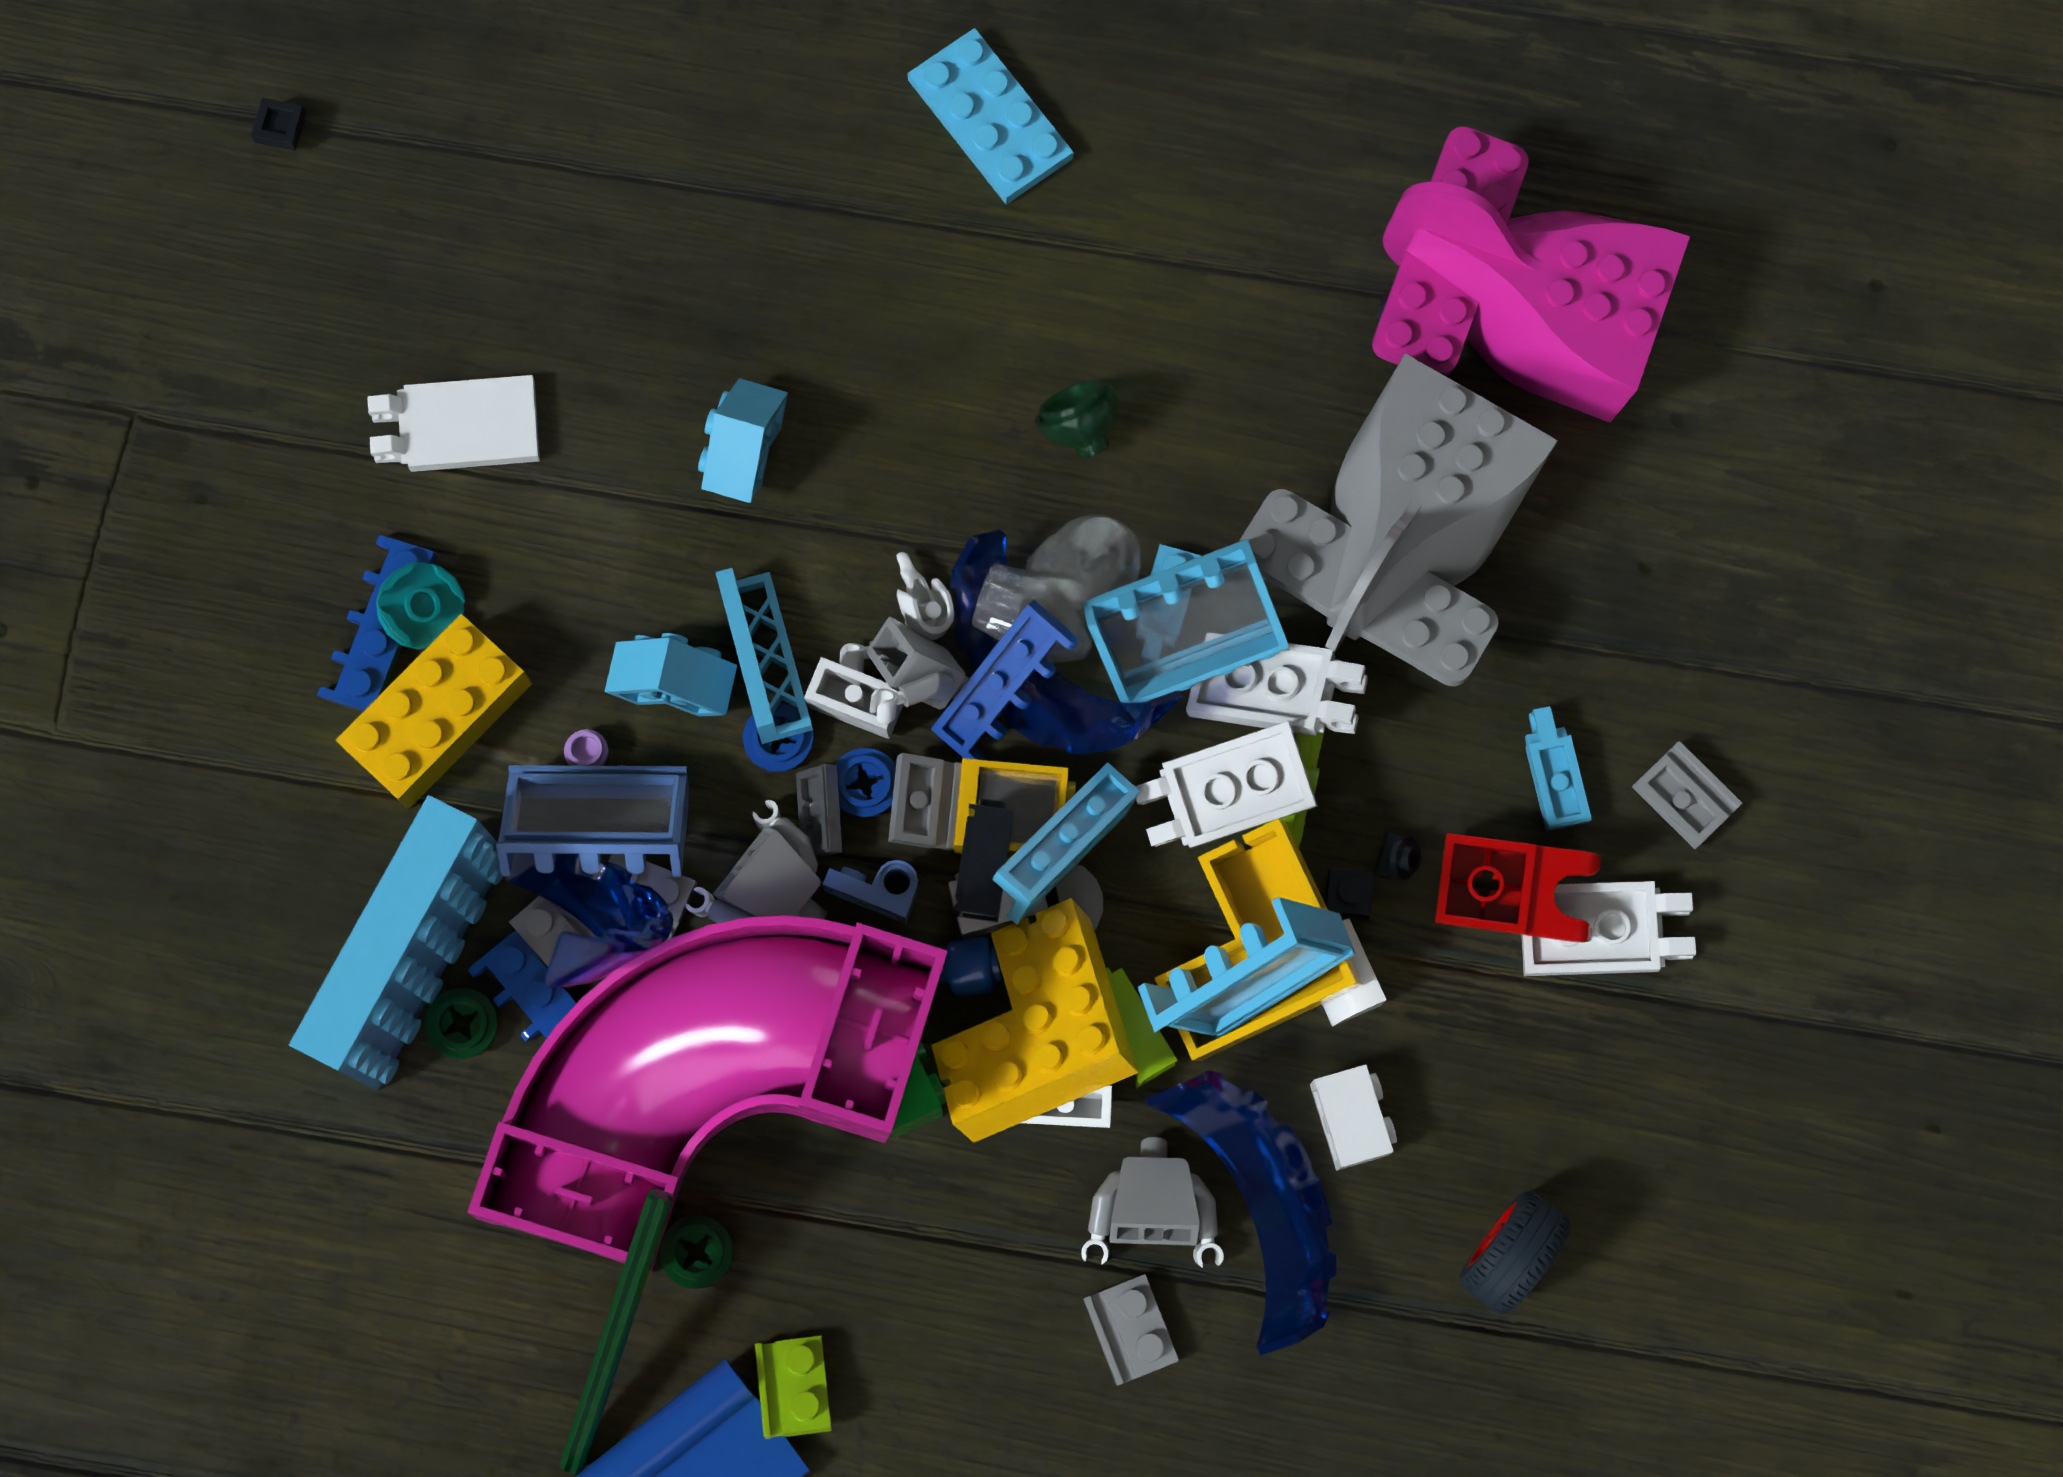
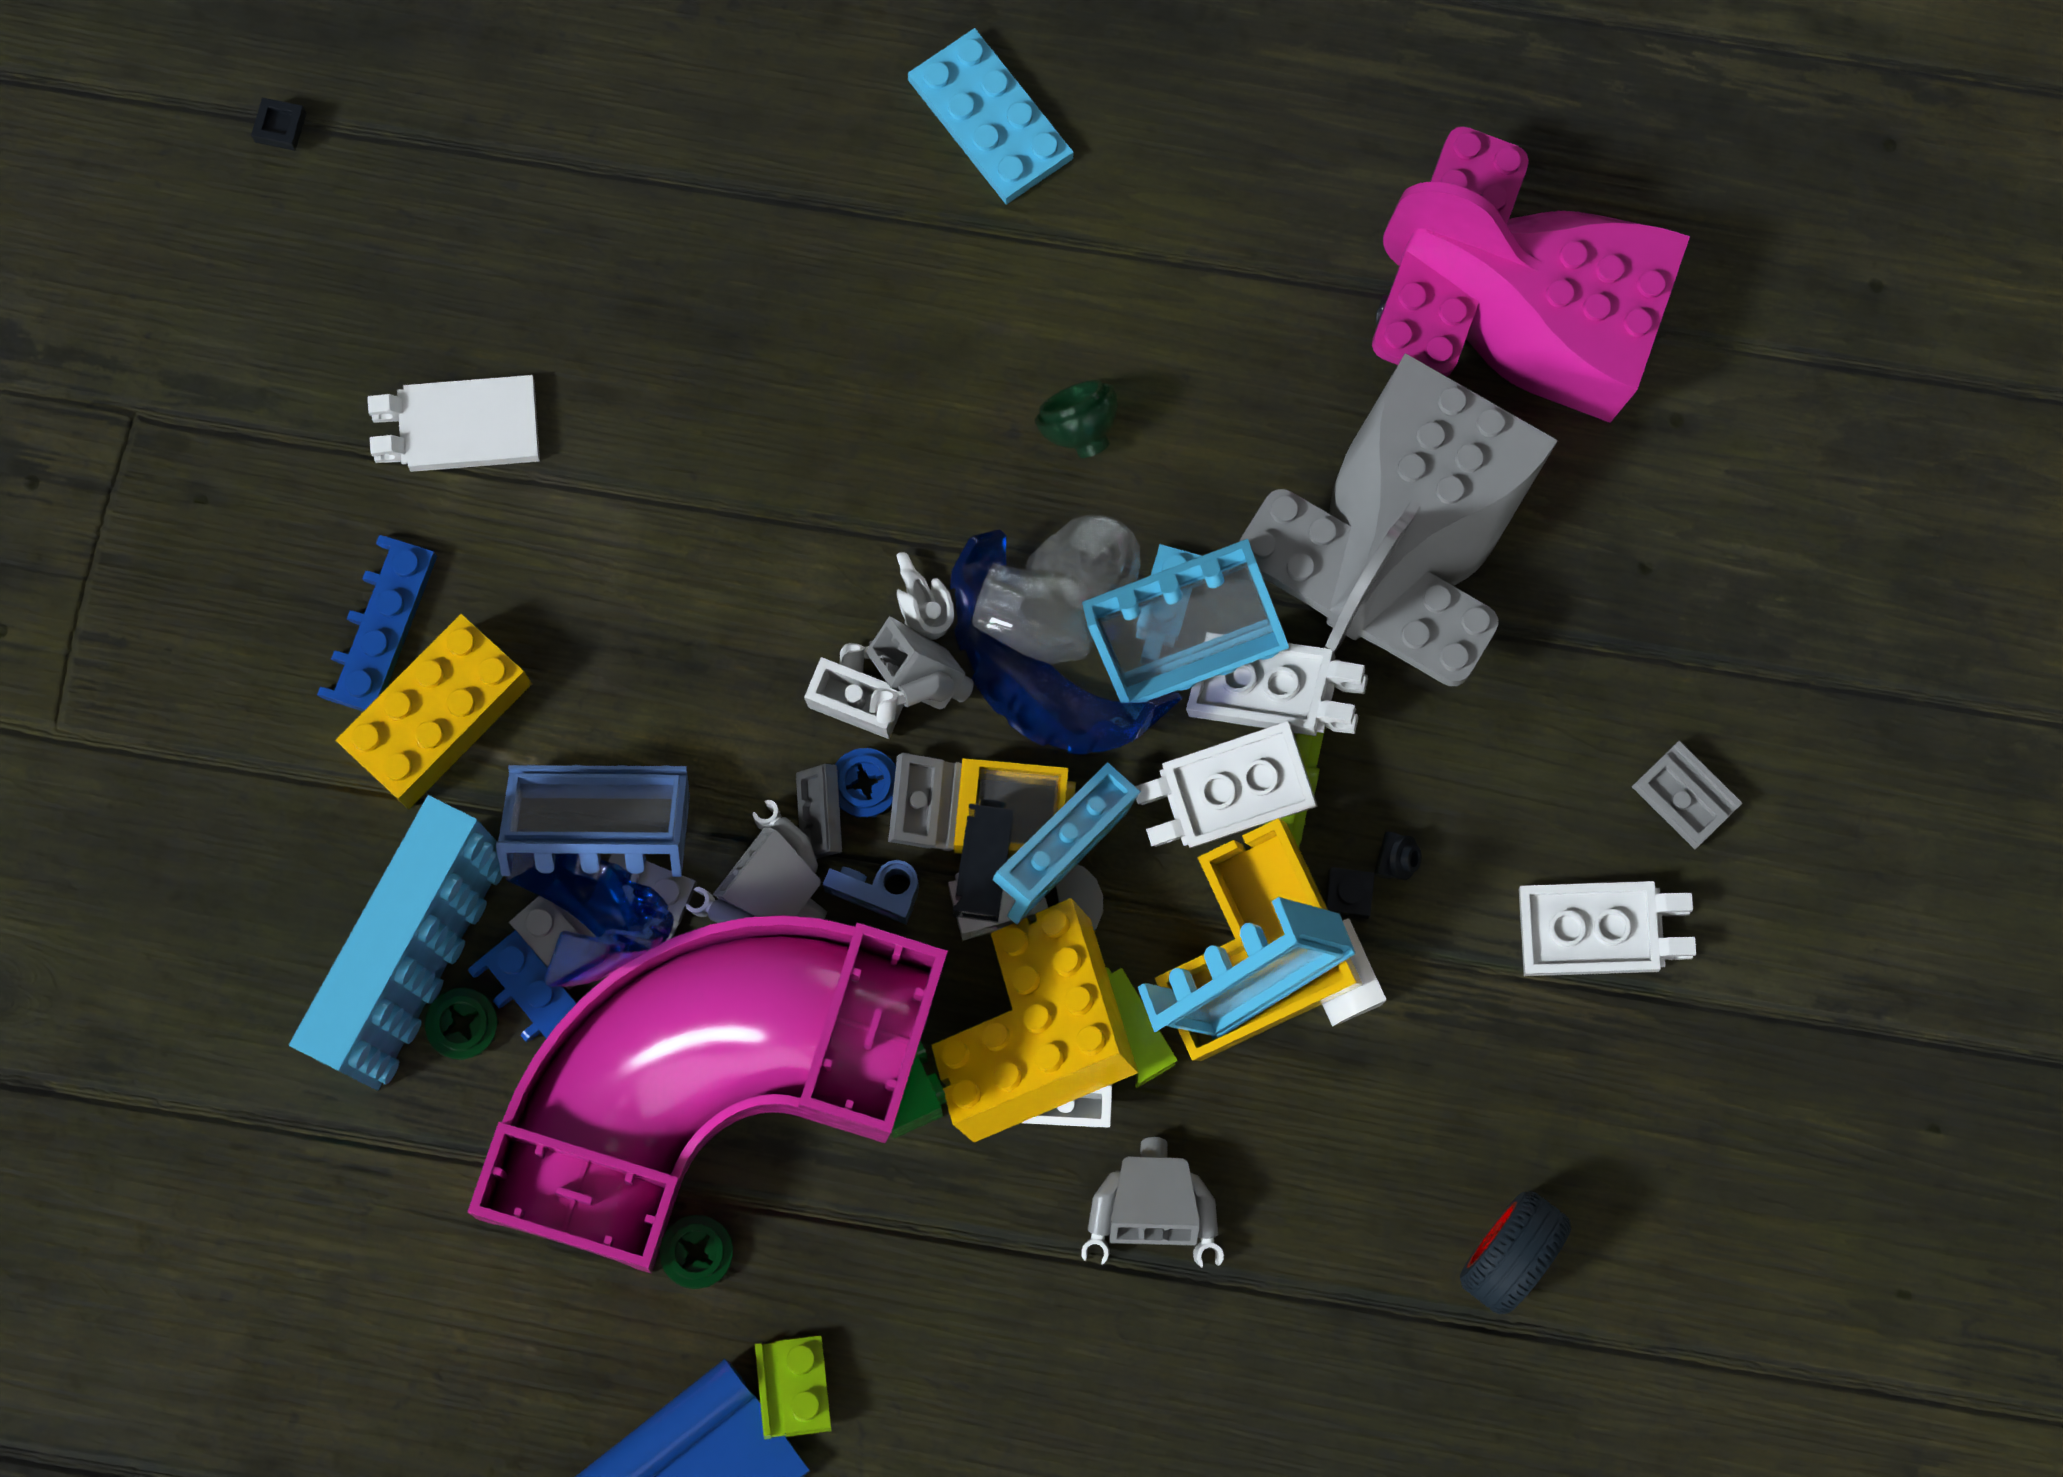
(418, 604): teal tile -> none
(586, 749): lavender plate -> none
(616, 1330): dark green axle -> none
(671, 674): medium azure brick -> none
(741, 439): medium azure brick -> none
(747, 651): medium azure fence -> none
(788, 754): blue gear -> none
(971, 967): blue head -> none
(1001, 680): blue hinge -> none
(1131, 1329): light grey plate -> none
(1280, 1195): clear blue windscreen -> none
(1353, 1116): white brick -> none
(1525, 892): red brick -> none
(1555, 773): medium azure hinge -> none

